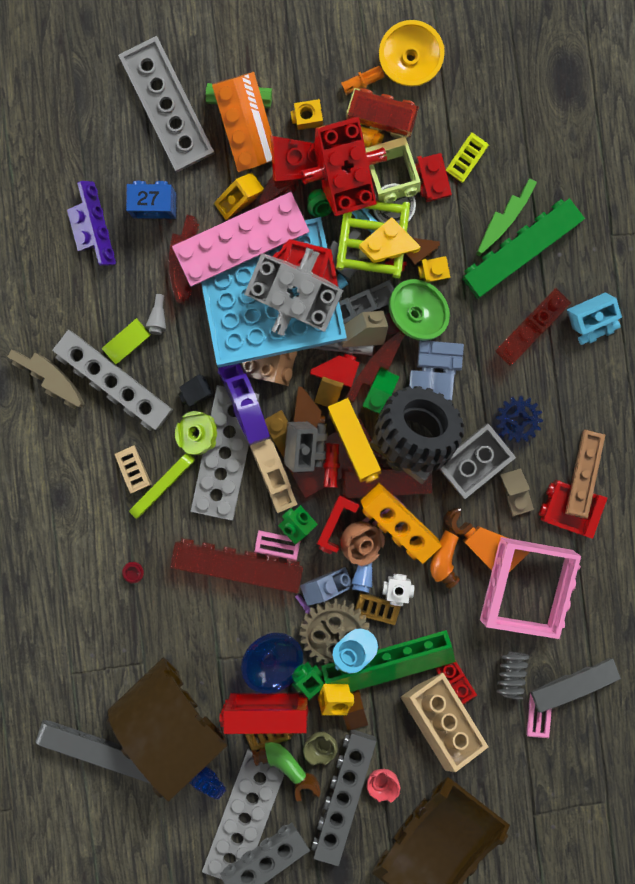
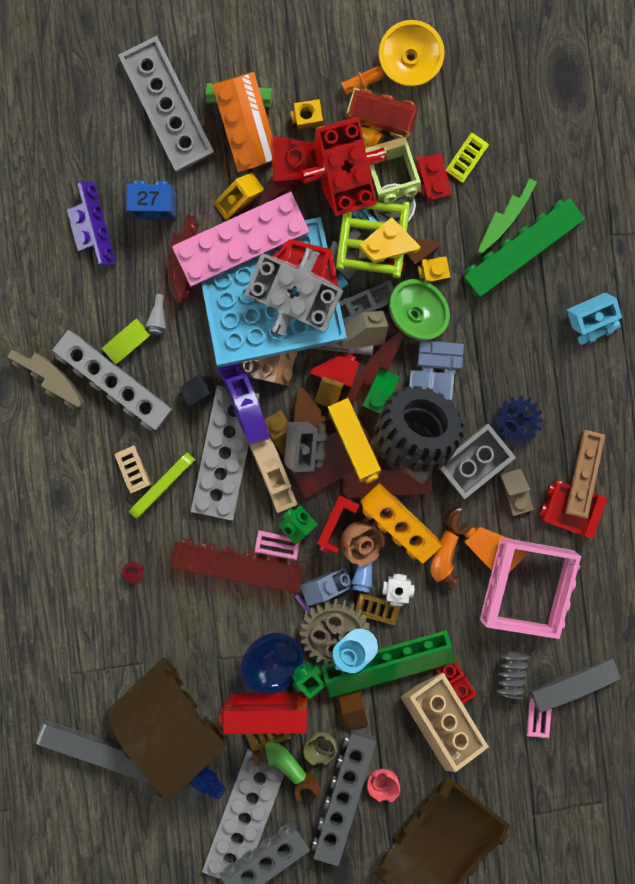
(207, 433): lime plate -> none
(318, 204): green cone -> none
(331, 465): red pin -> none
(335, 699): yellow brick -> none
(532, 326): clear red slope -> none

